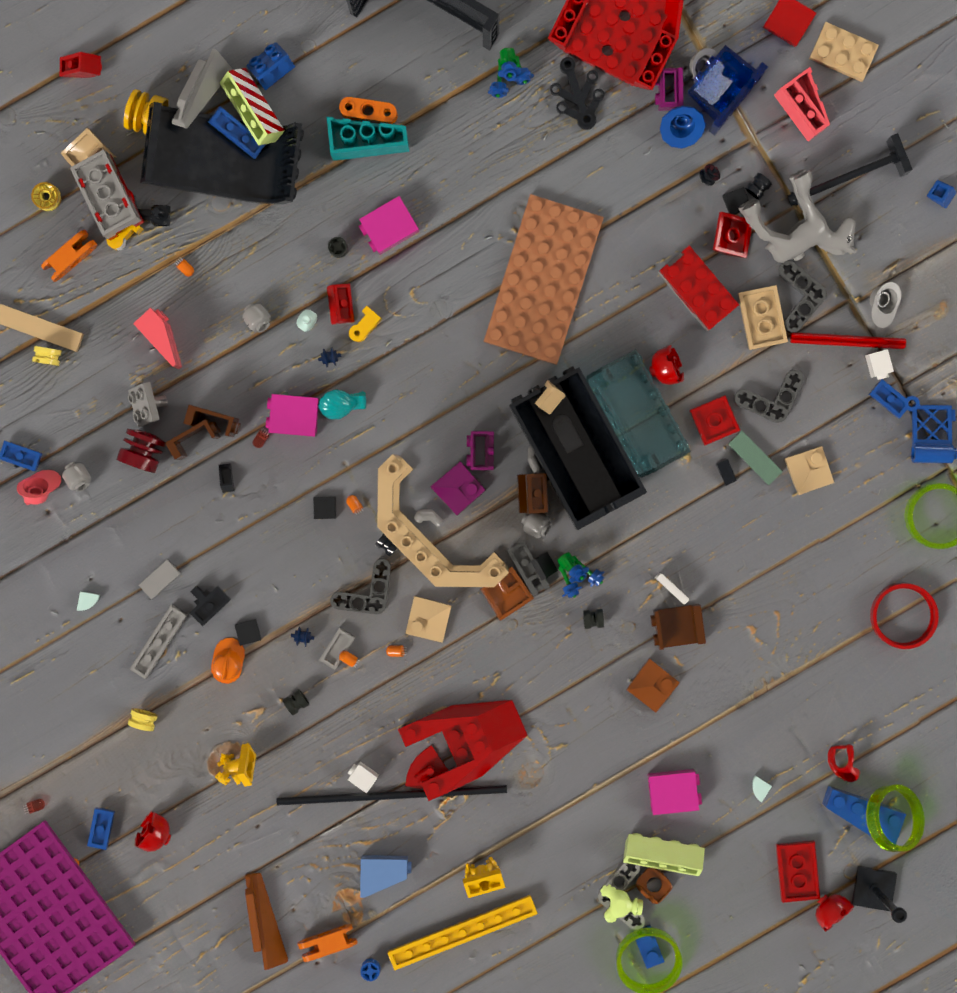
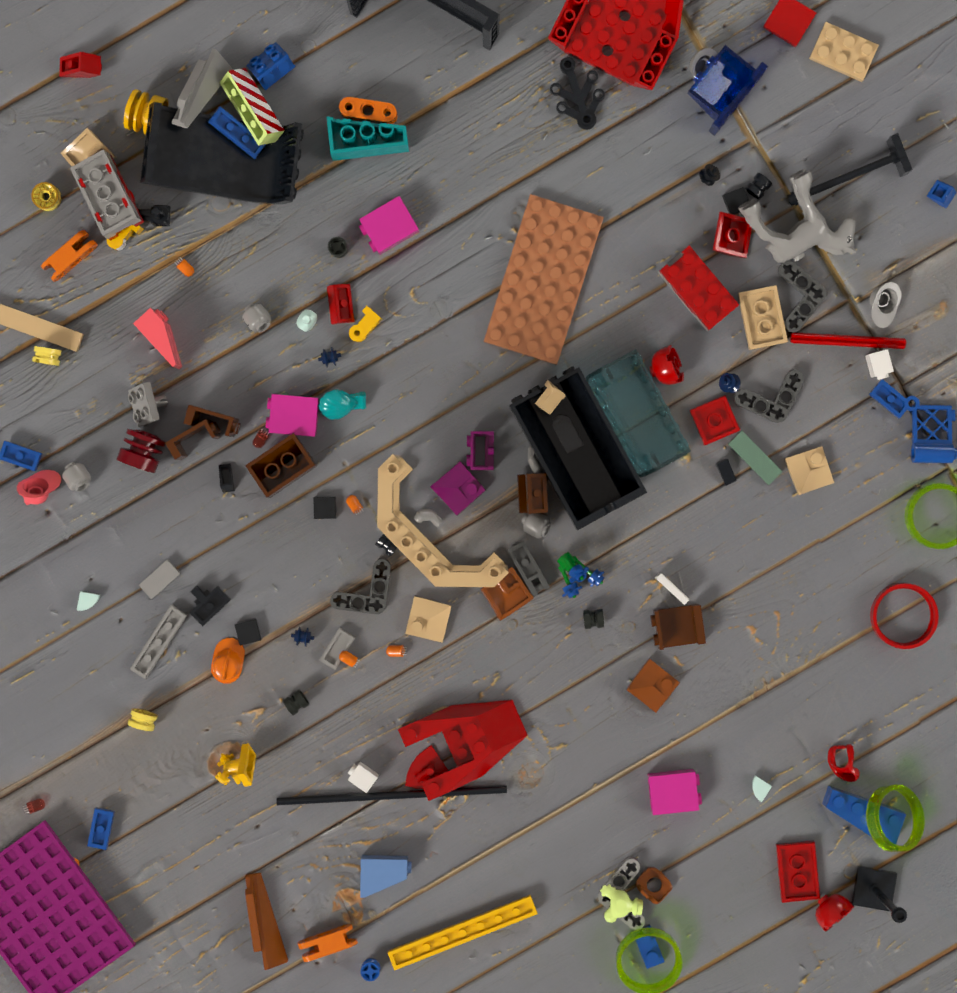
(154, 833): red cylinder -> none
(281, 465): none -> reddish brown slope
(483, 878): yellow piece -> none
(510, 69): blue plant -> none
(544, 566): black piece -> none
(664, 854): yellowish green brick -> none
(678, 89): magenta window -> none
(682, 126): blue hat -> none
(729, 383): none -> dark blue wheel
(803, 104): coral wedge -> none

